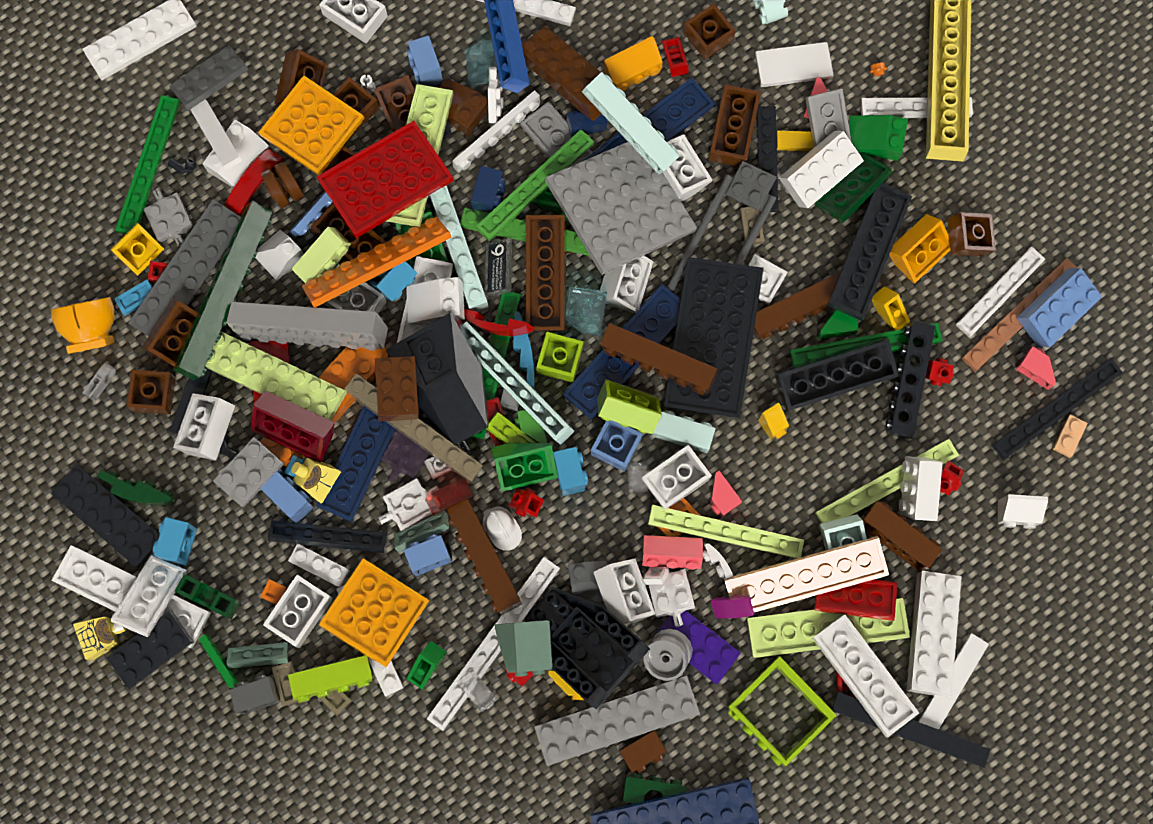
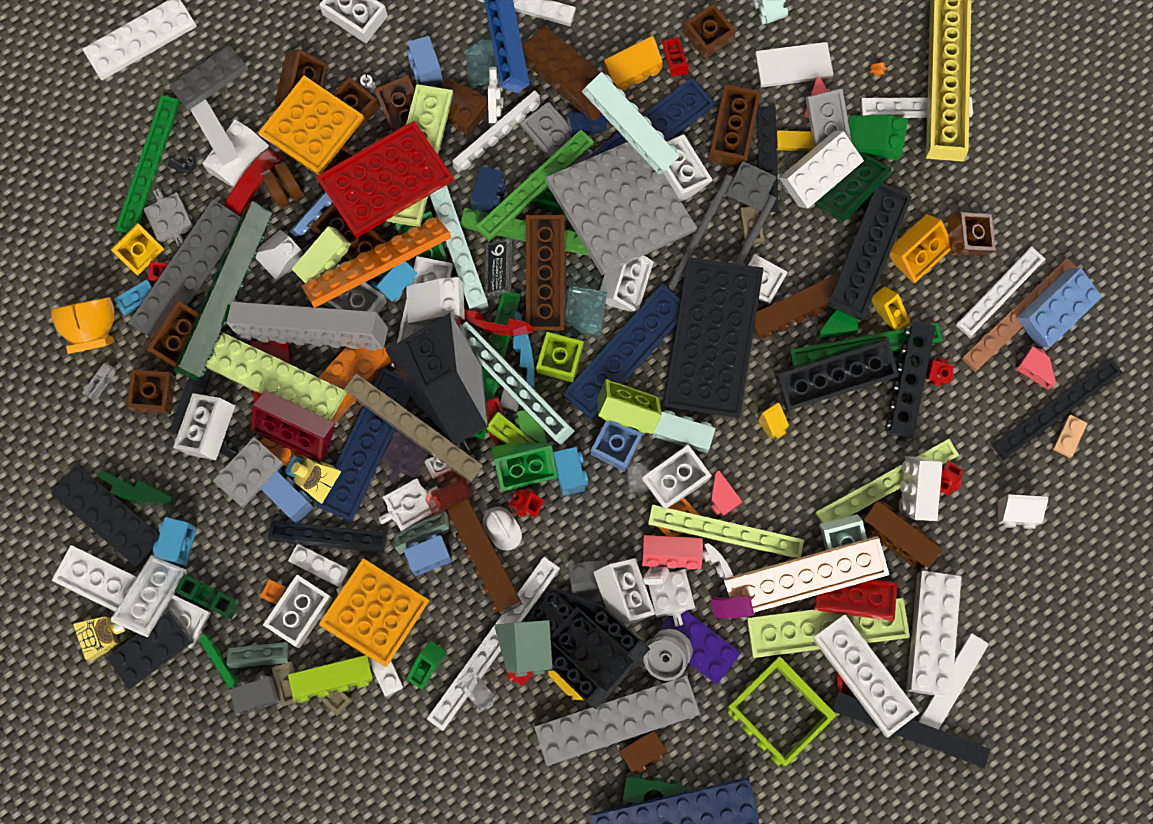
(396, 388): reddish brown brick -> none
(656, 357): reddish brown brick -> none

